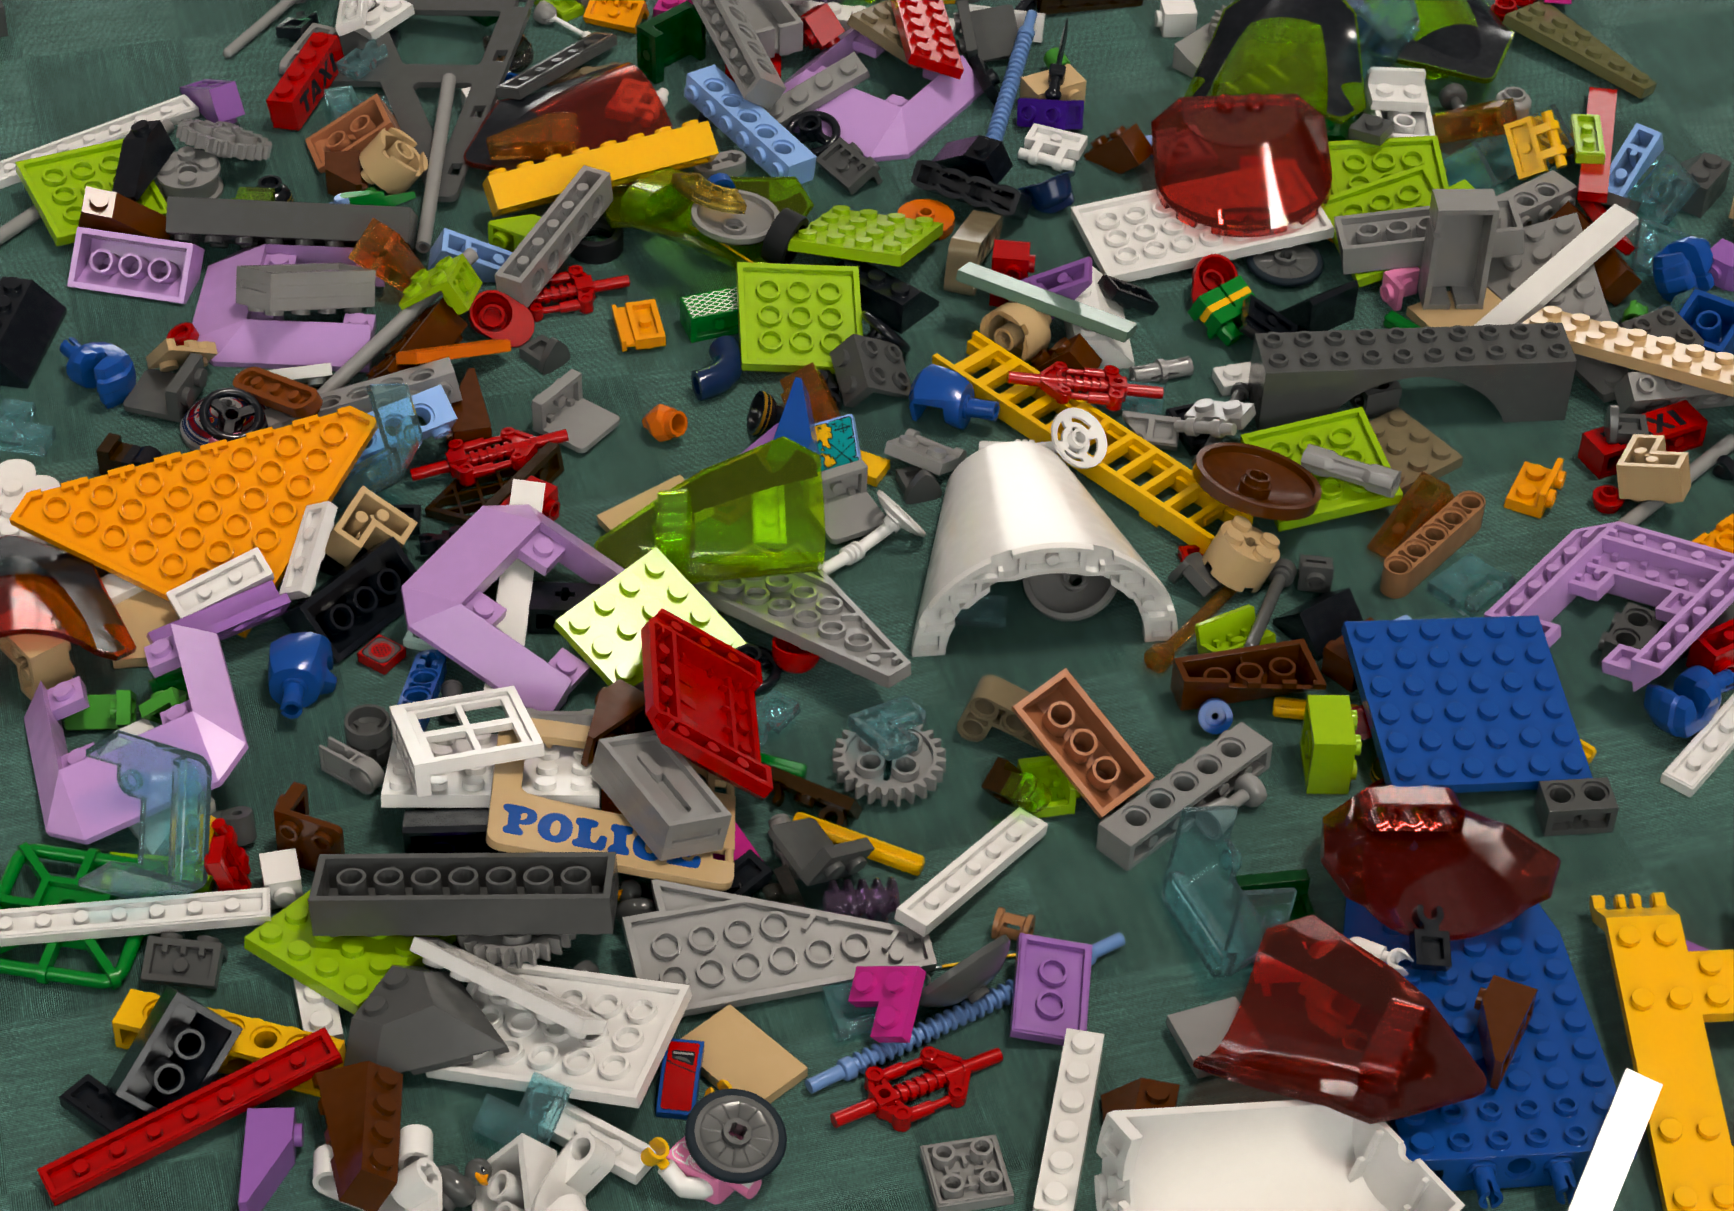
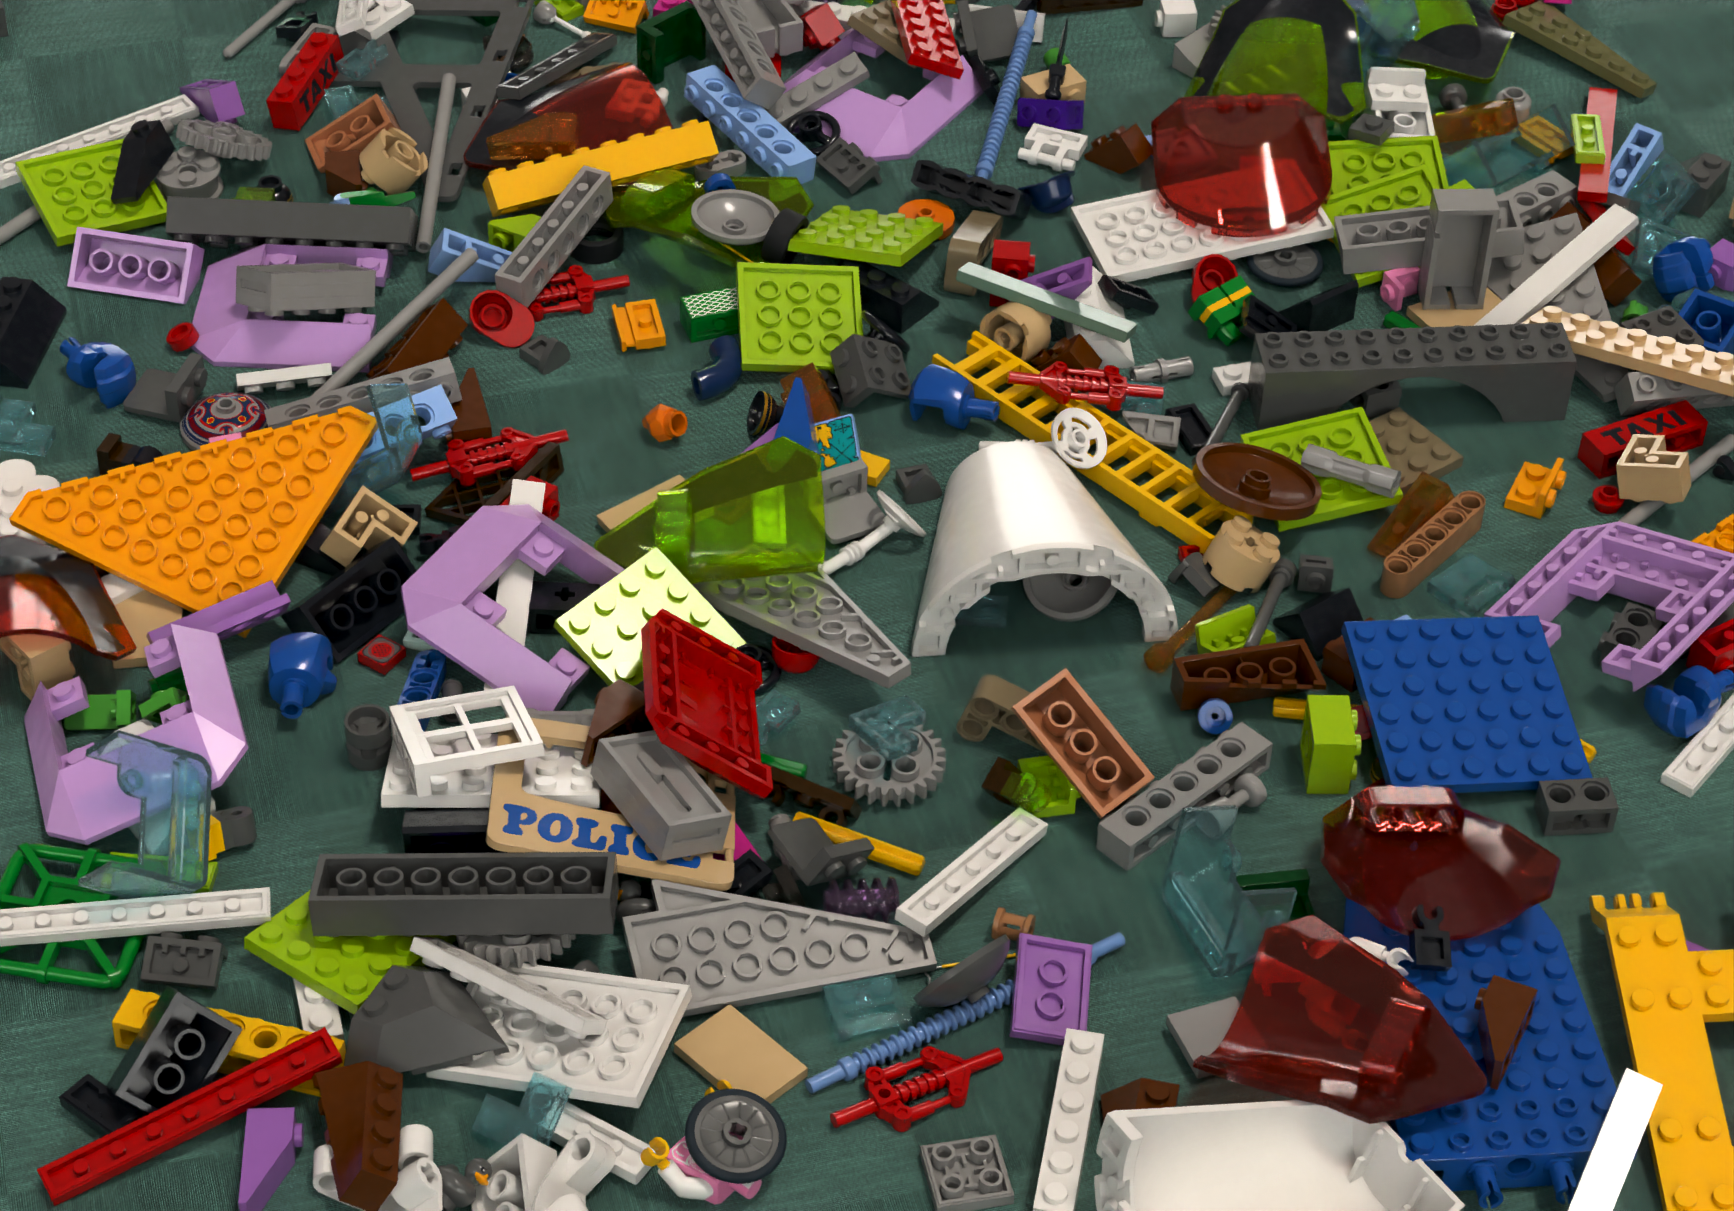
(119, 214): reddish brown slope -> none
(169, 356): tan wing -> none
(221, 583): white plate -> none
(226, 426): black piece -> none
(226, 859): red plate -> none
(279, 392): dark orange plate -> none
(282, 875): white brick -> none
(299, 830): reddish brown bracket -> none
(308, 550): white plate -> none
(350, 766): light grey piece -> none
(386, 253): clear orange slope -> none
(452, 277): lime bracket -> none
(453, 351): orange tile -> none
(565, 408): light grey bracket -> none
(680, 1078): slope -> none
(708, 194): clear yellow tile -> none
(896, 996): dark pink plate -> none
(925, 452): light grey plate -> none
(977, 157): black slope -> none
(1216, 418): light grey plate -> none
(1526, 145): yellow plate -> none
(1621, 426): dark grey tile -> none

